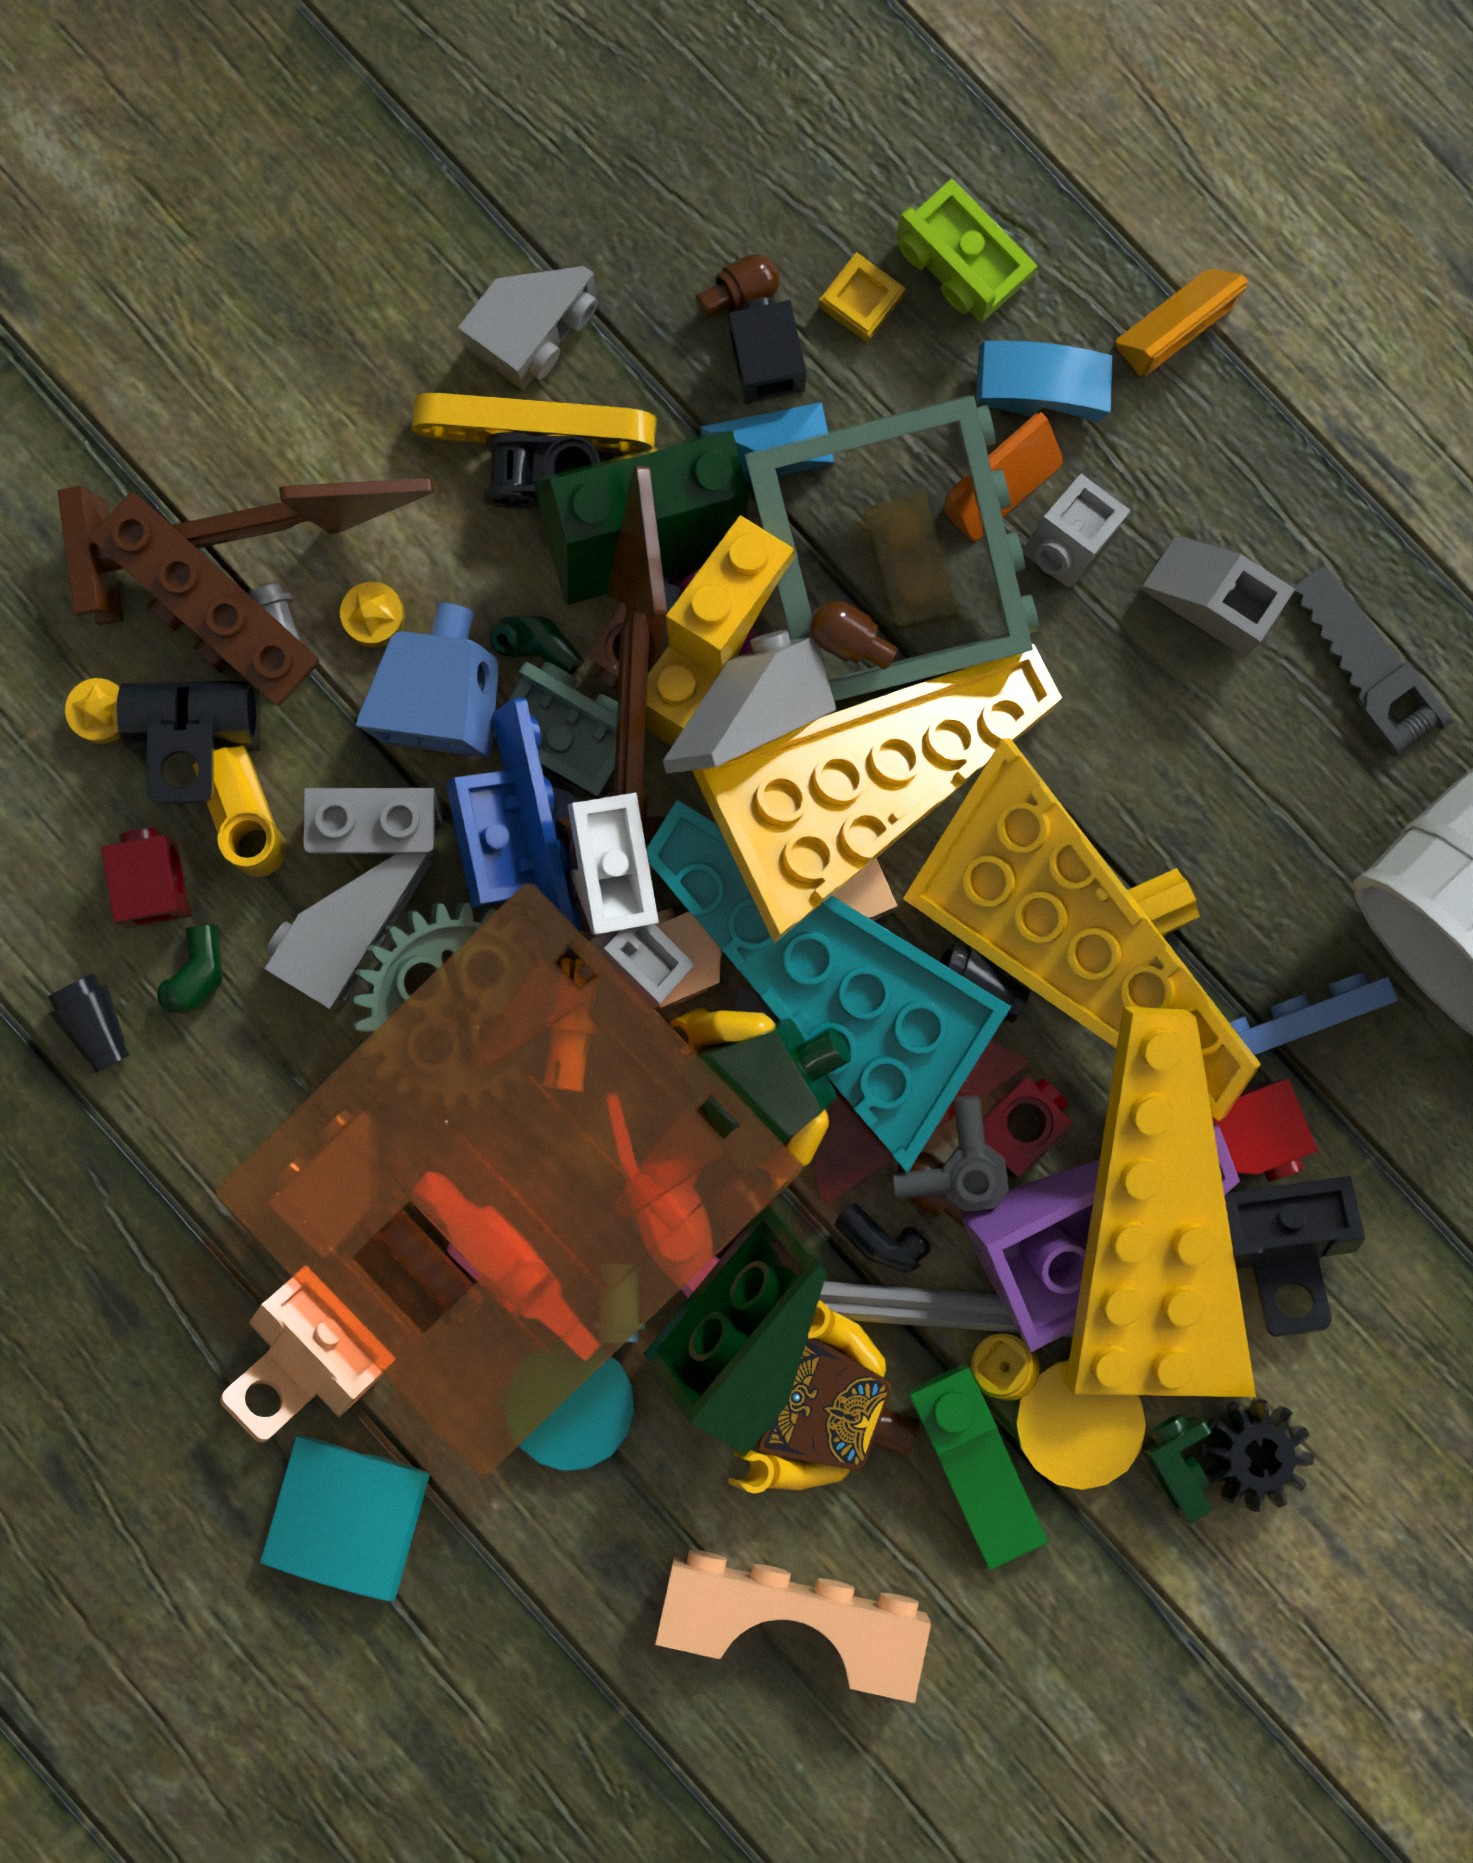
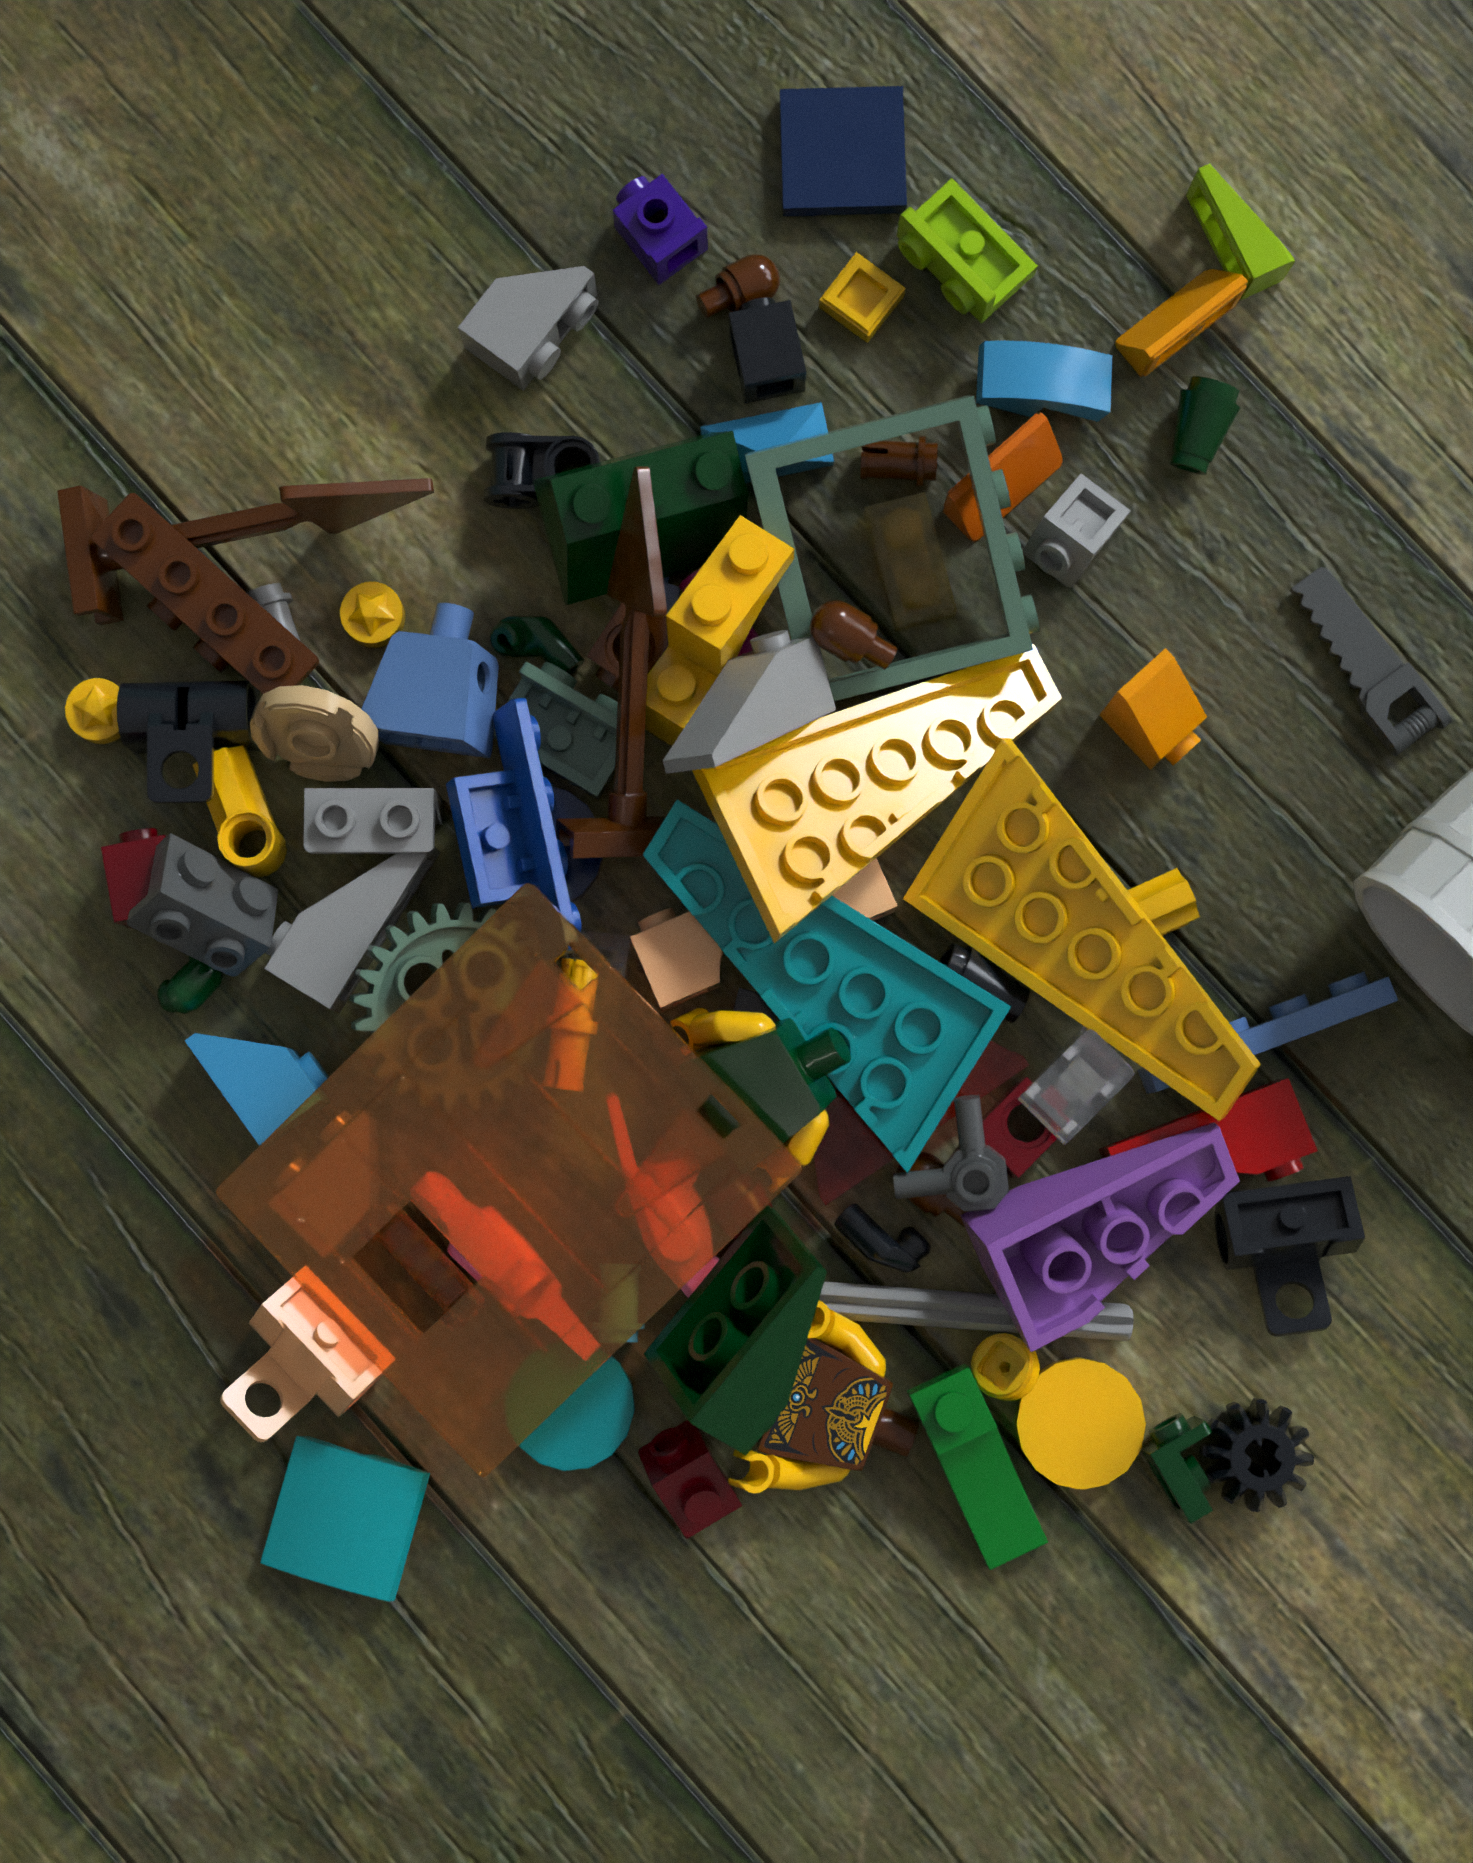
(90, 1021): black cone -> none
(206, 907): none -> dark grey bracket
(258, 1079): none -> dark azure slope
(315, 731): none -> tan tile
(476, 417): yellow beam -> none
(612, 864): white slope -> none
(643, 959): light grey bracket -> none
(663, 245): none -> dark purple brick
(688, 1478): none -> dark red bracket
(714, 1604): light nougat arch -> none
(843, 151): none -> dark blue tile
(900, 460): none -> reddish brown pin
(1076, 1084): none -> clear slope
(1156, 712): none -> light orange slope
(1159, 1260): yellow wing -> none
(1202, 422): none -> dark green cone
(1218, 592): light grey slope -> none
(1237, 233): none -> lime slope

